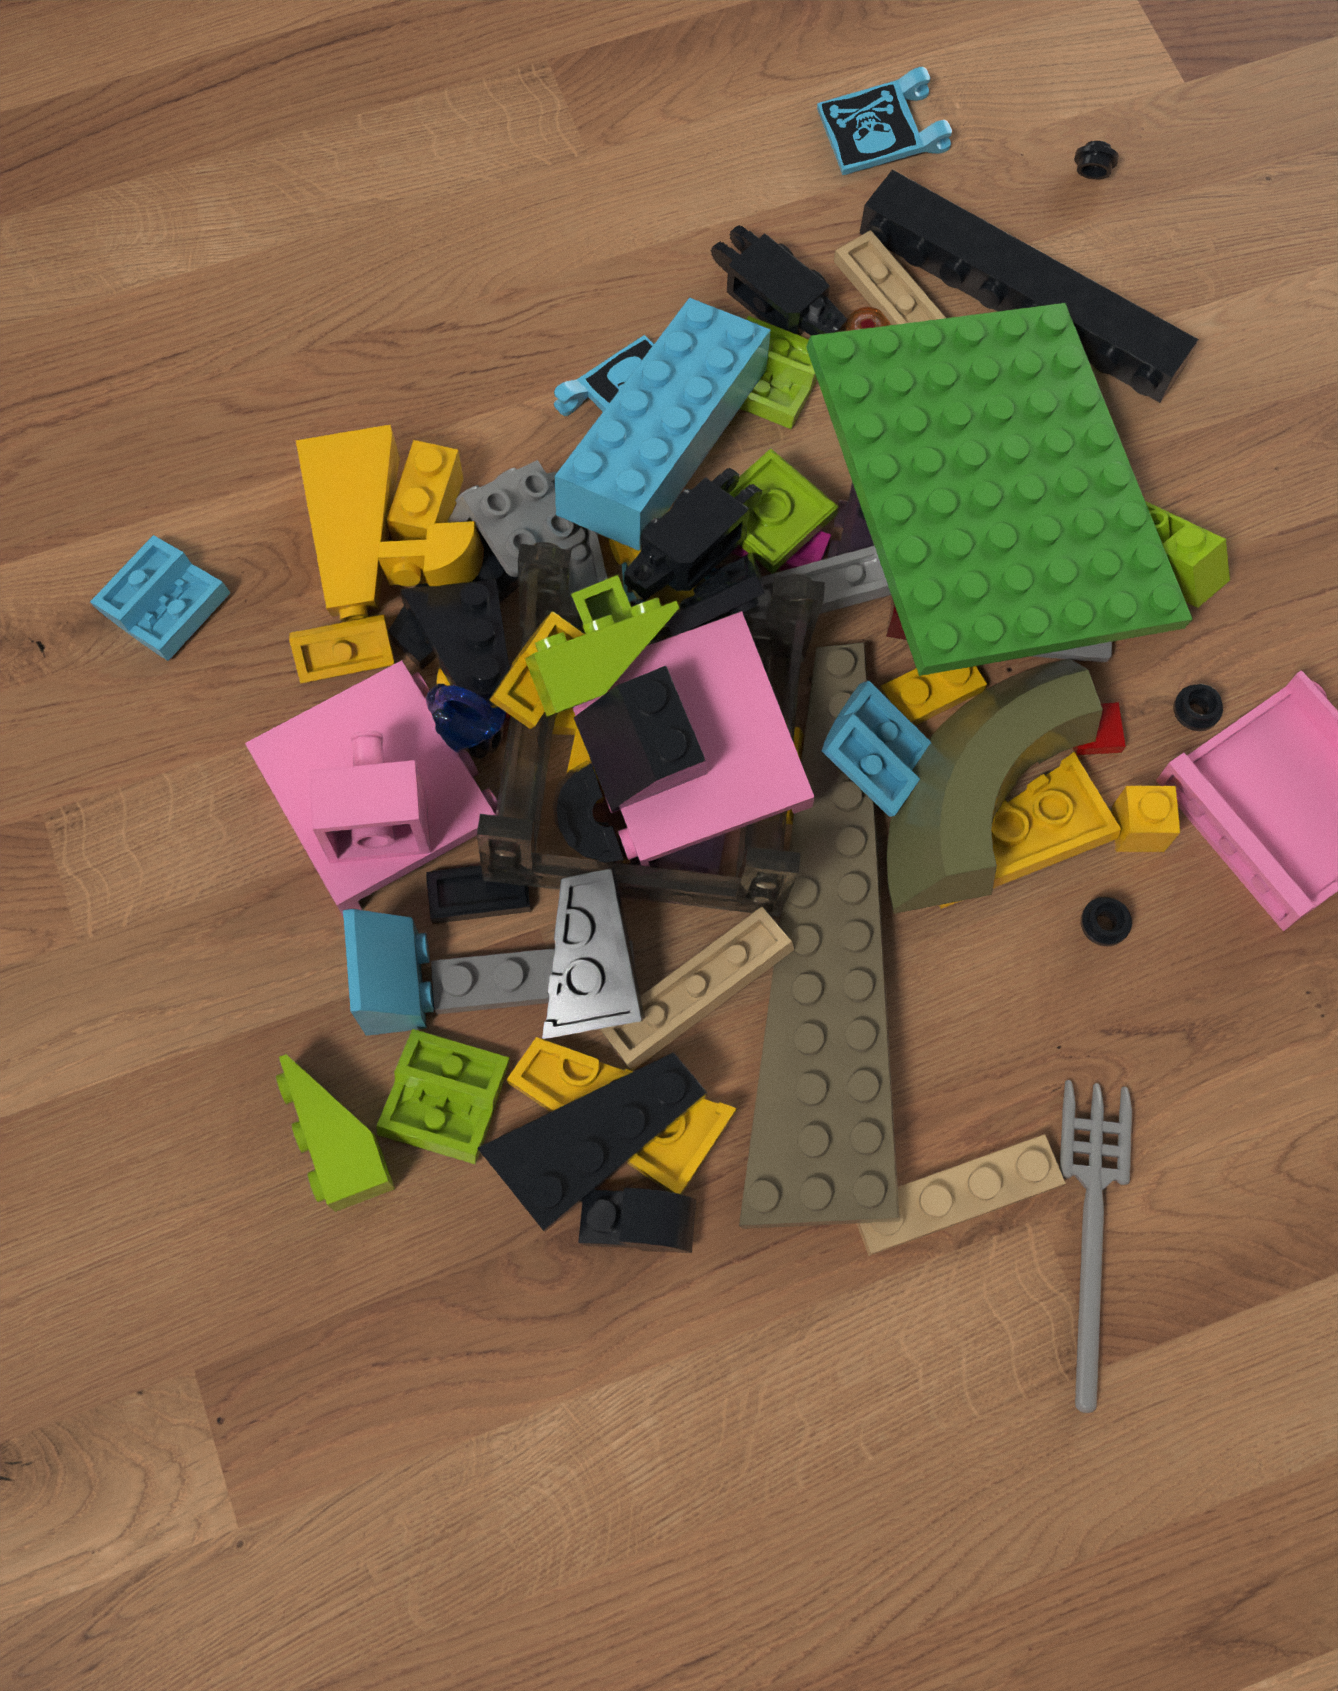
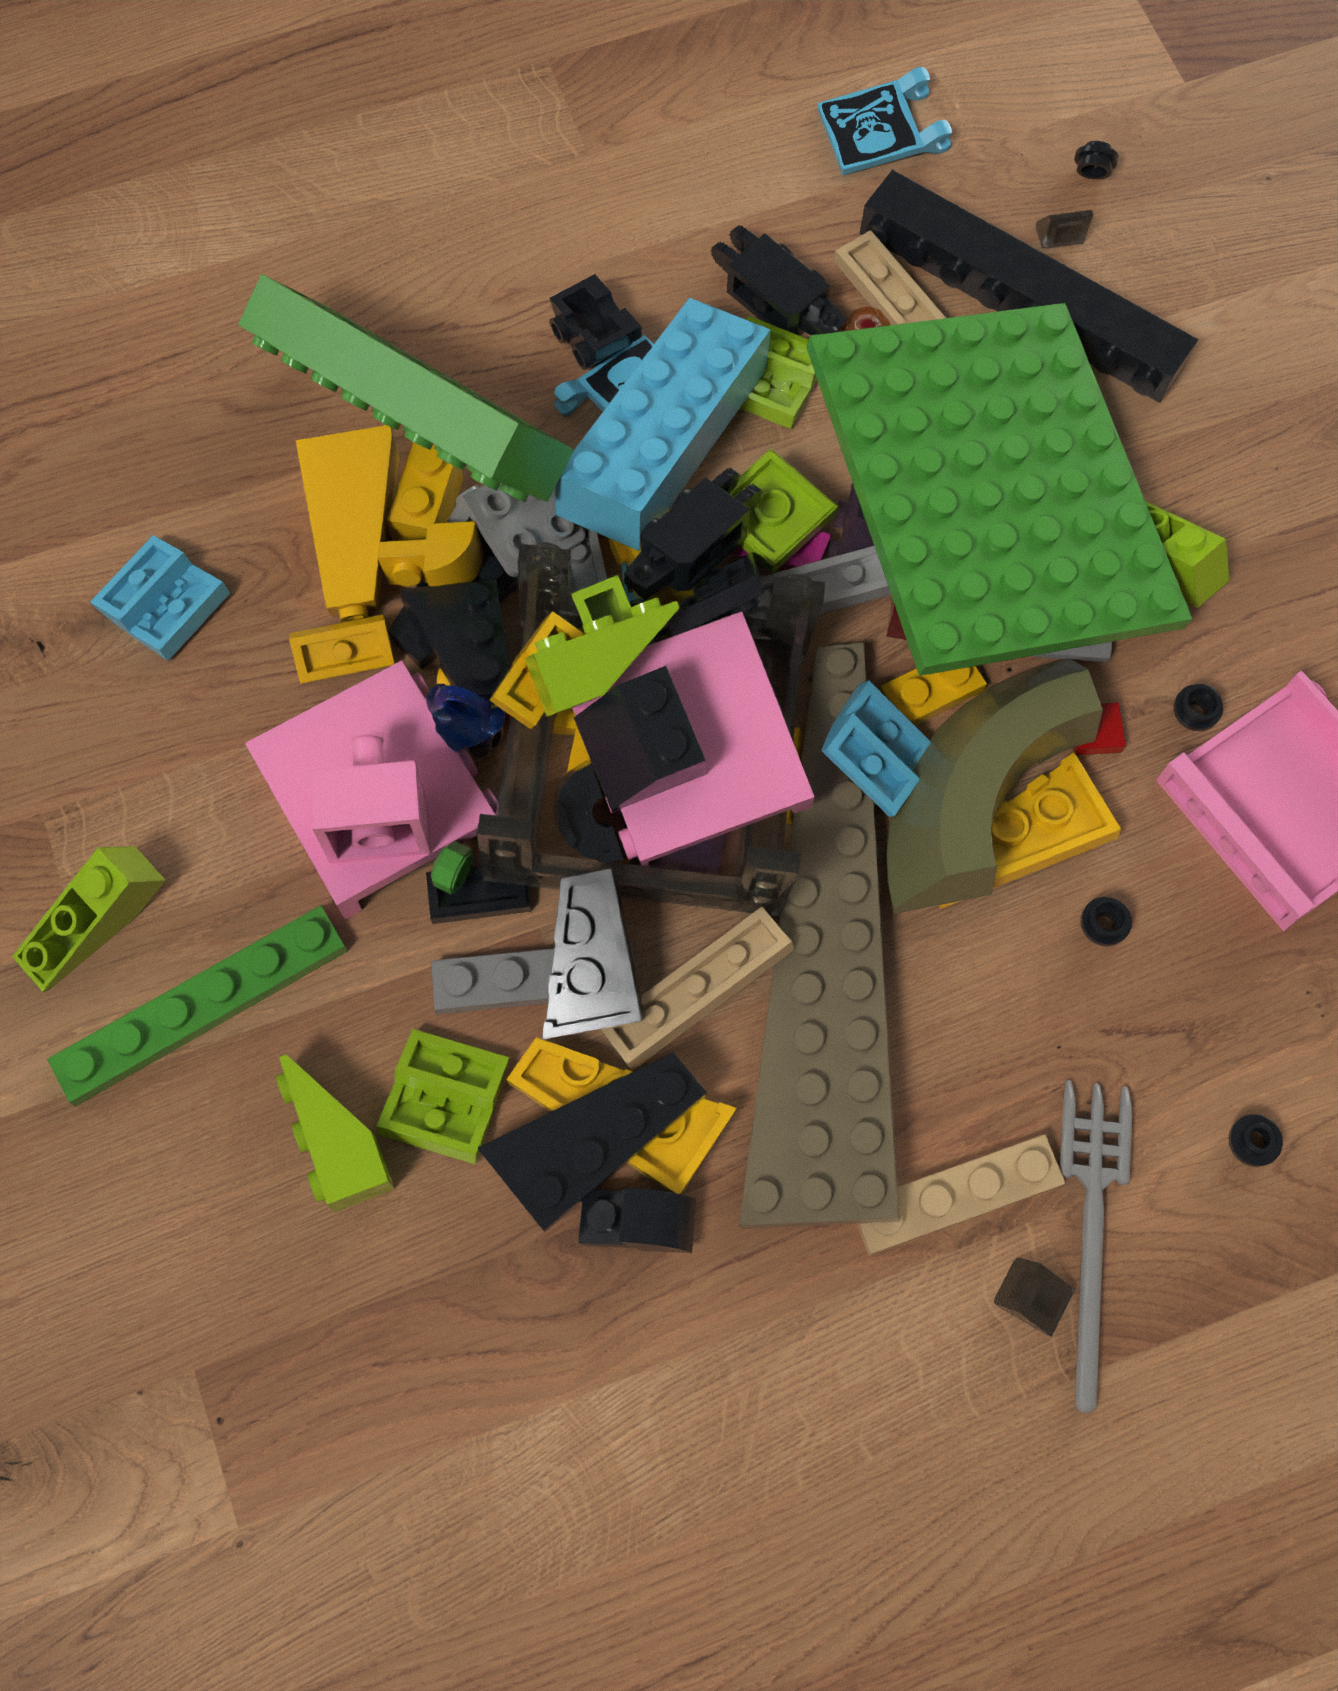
(88, 913): none -> lime slope
(196, 1006): none -> bright green plate
(386, 972): medium azure slope -> none
(405, 392): none -> bright green brick
(452, 867): none -> bright green tile
(592, 322): none -> black cylinder
(1034, 1295): none -> clear smoke slope
(1063, 229): none -> clear smoke slope
(1146, 818): yellow brick -> none
(1243, 1148): none -> black plate

